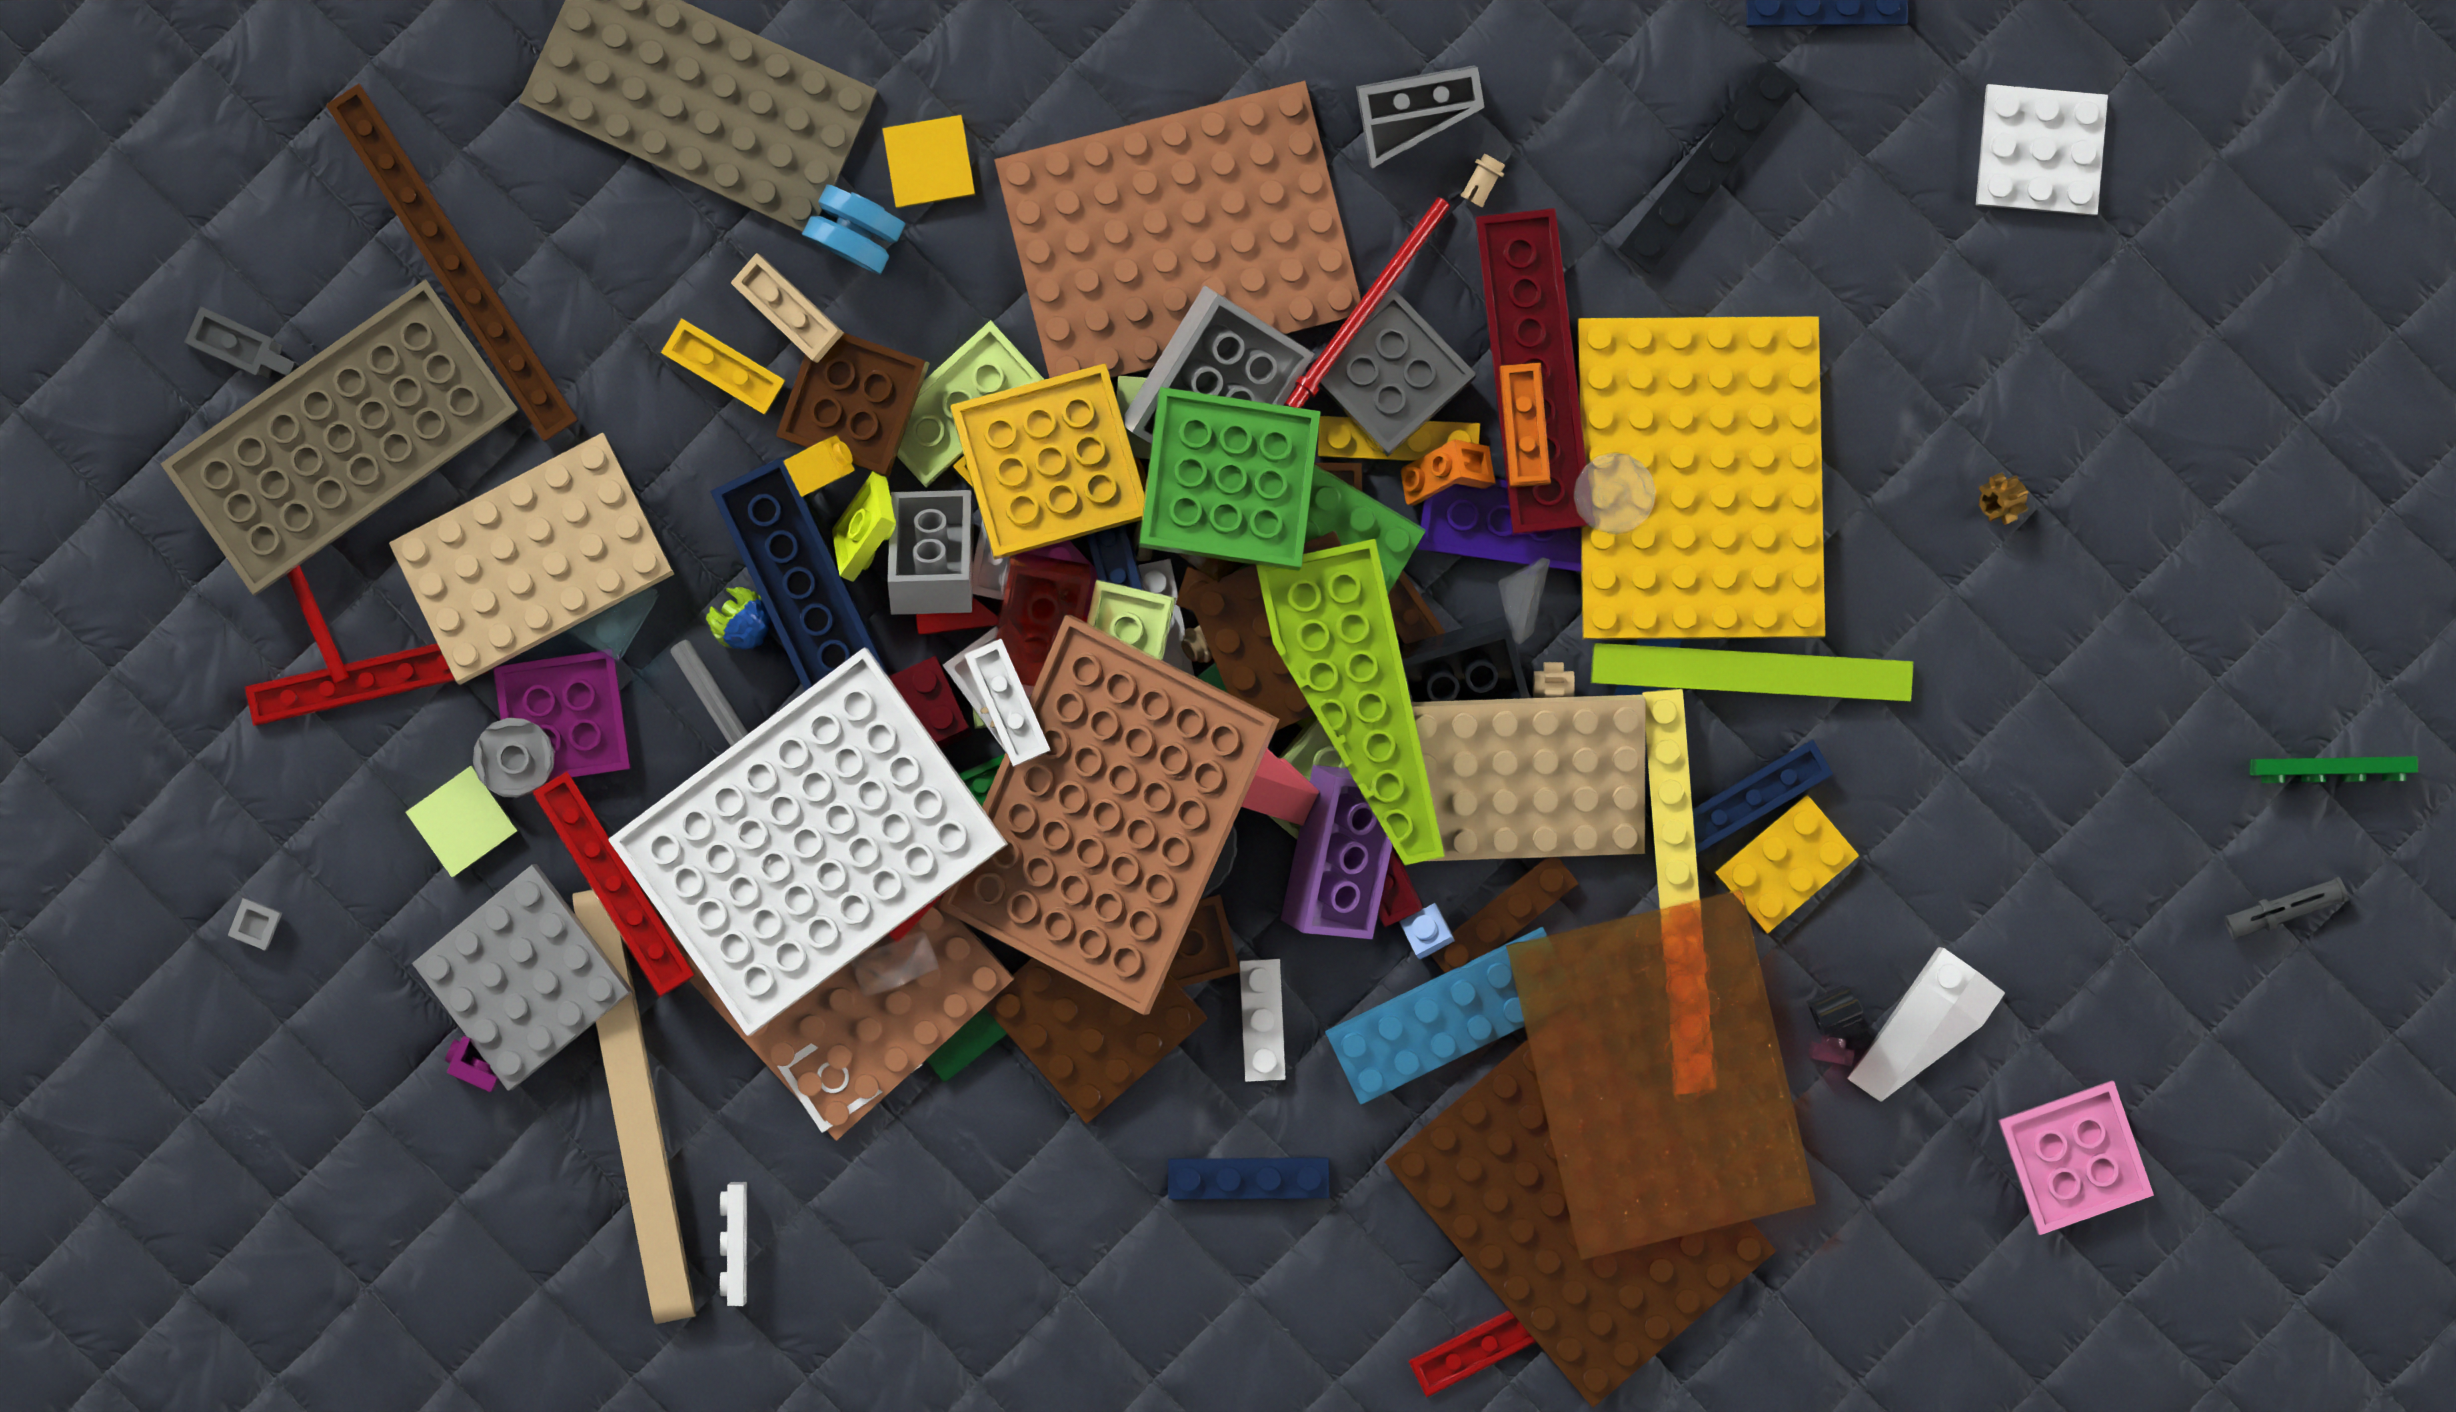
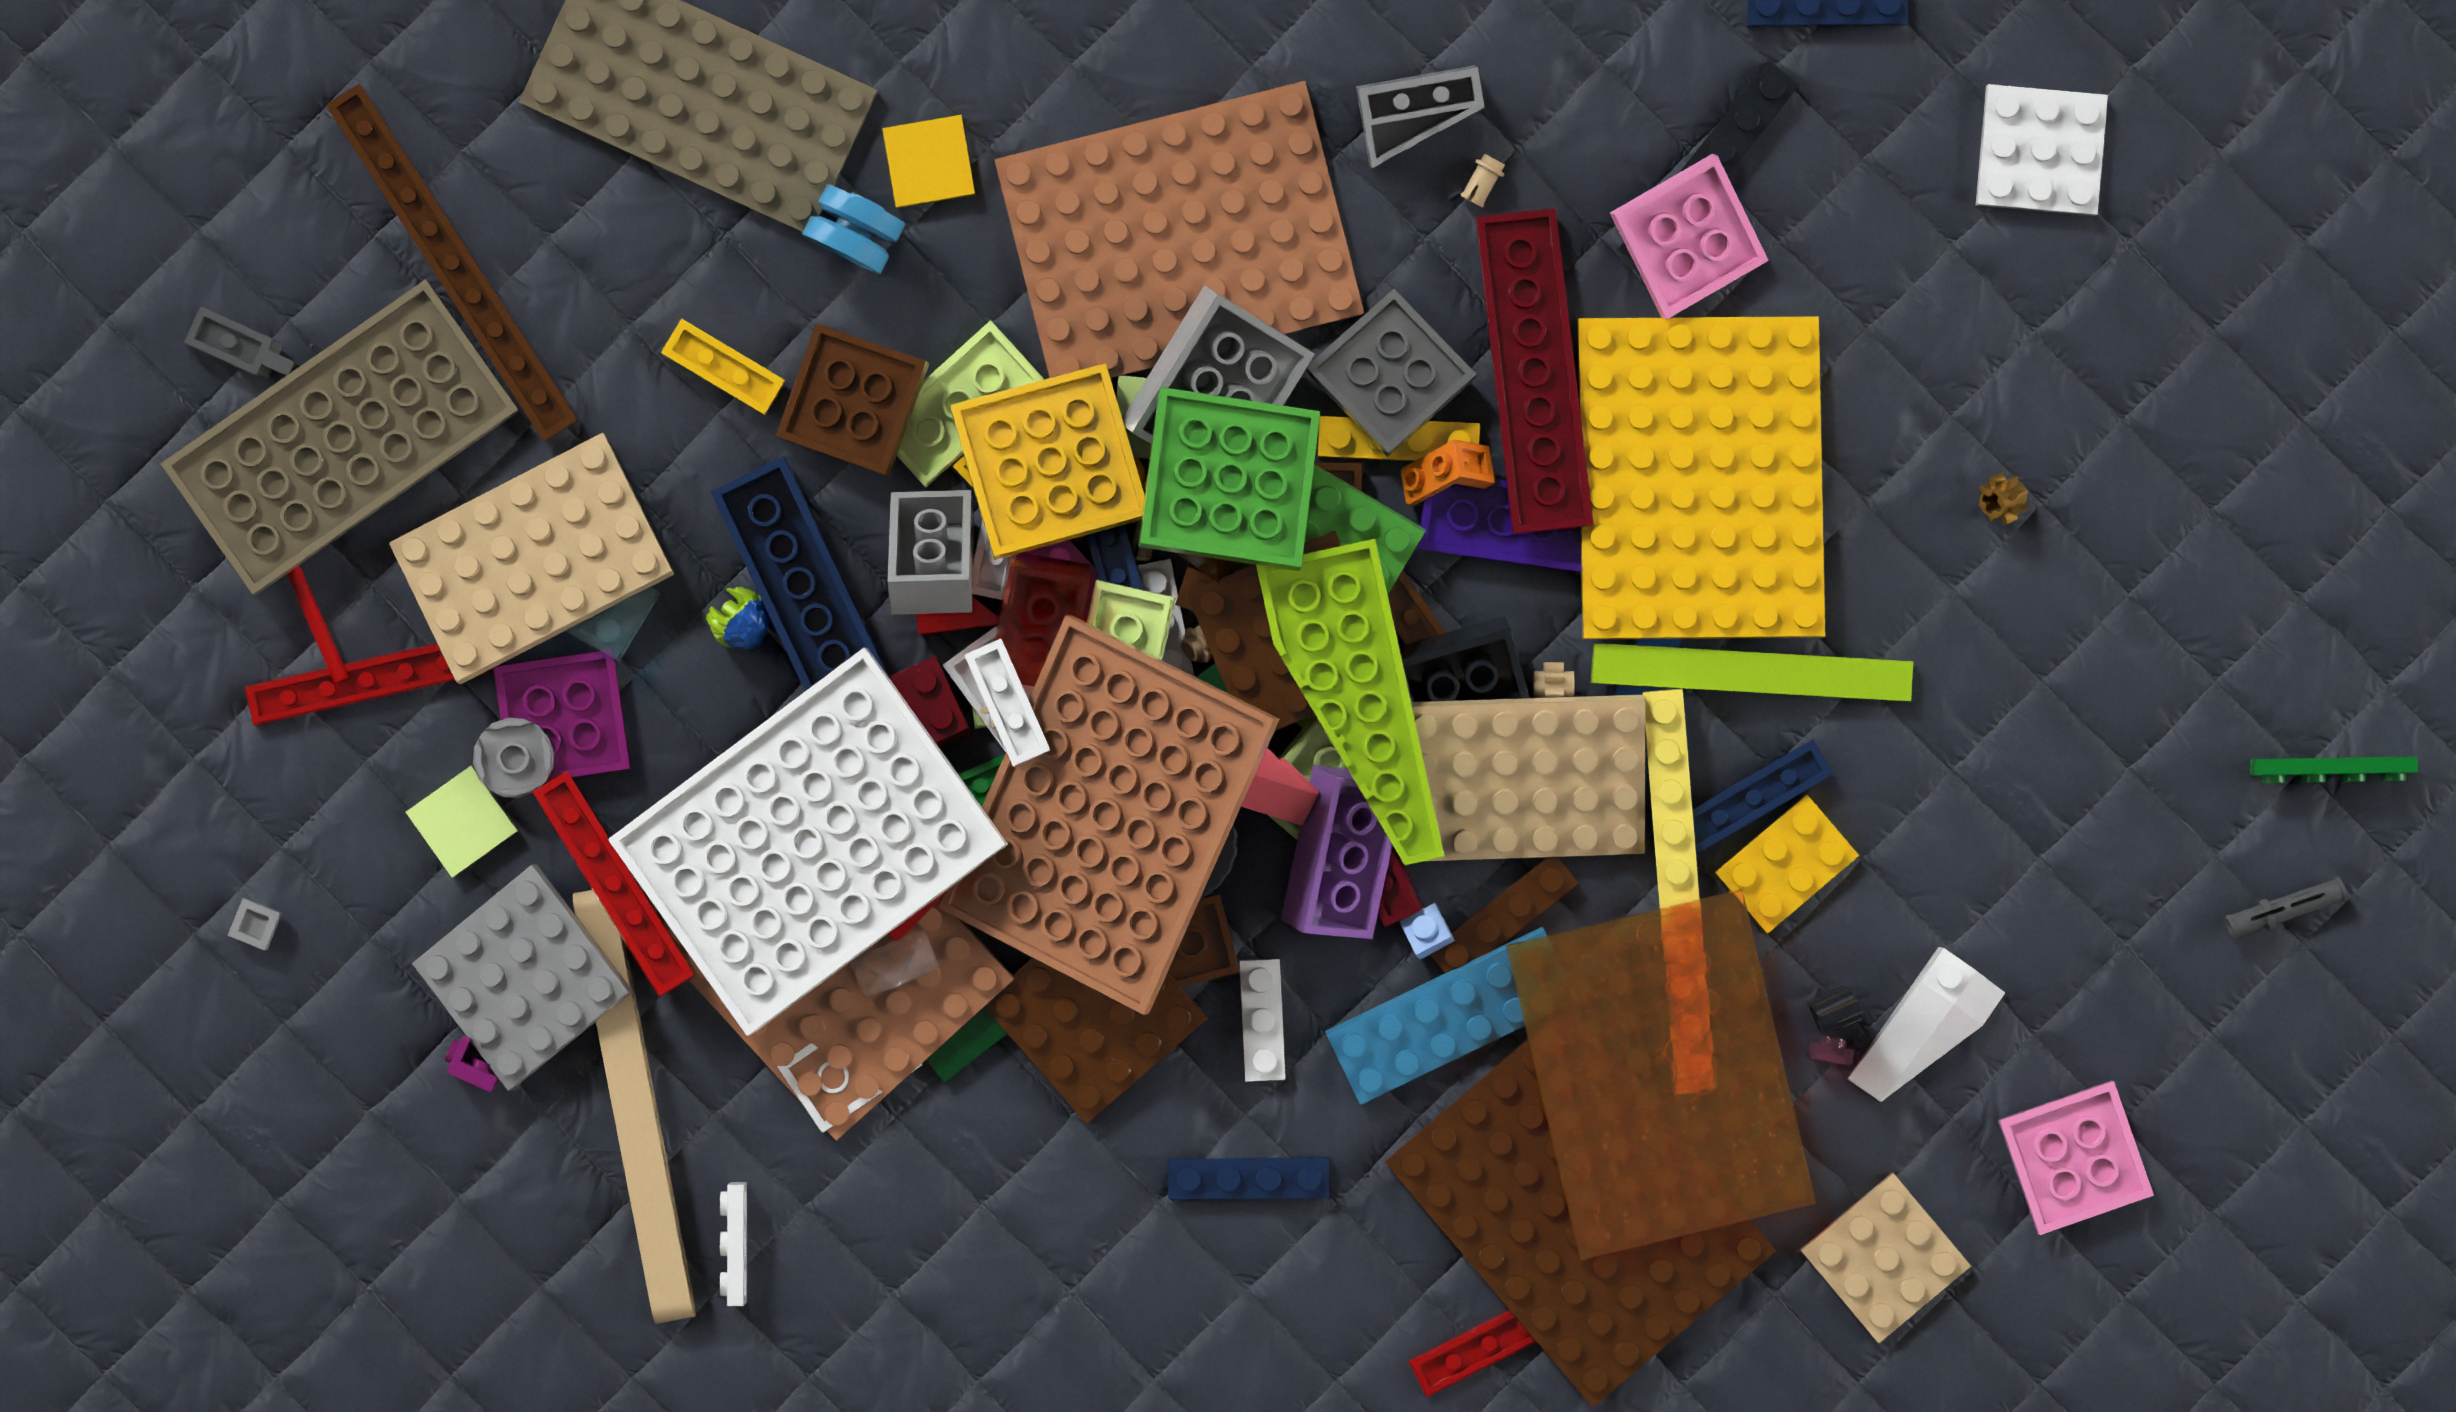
(709, 692): light grey axle -> none
(787, 307): tan plate -> none
(820, 465): yellow brick -> none
(863, 527): neon yellow plate -> none
(1308, 384): red bar -> none
(1522, 598): clear slope -> none
(1525, 425): orange tile -> none
(1614, 493): clear tile -> none
(1689, 236): none -> bright pink plate
(1885, 1257): none -> tan plate

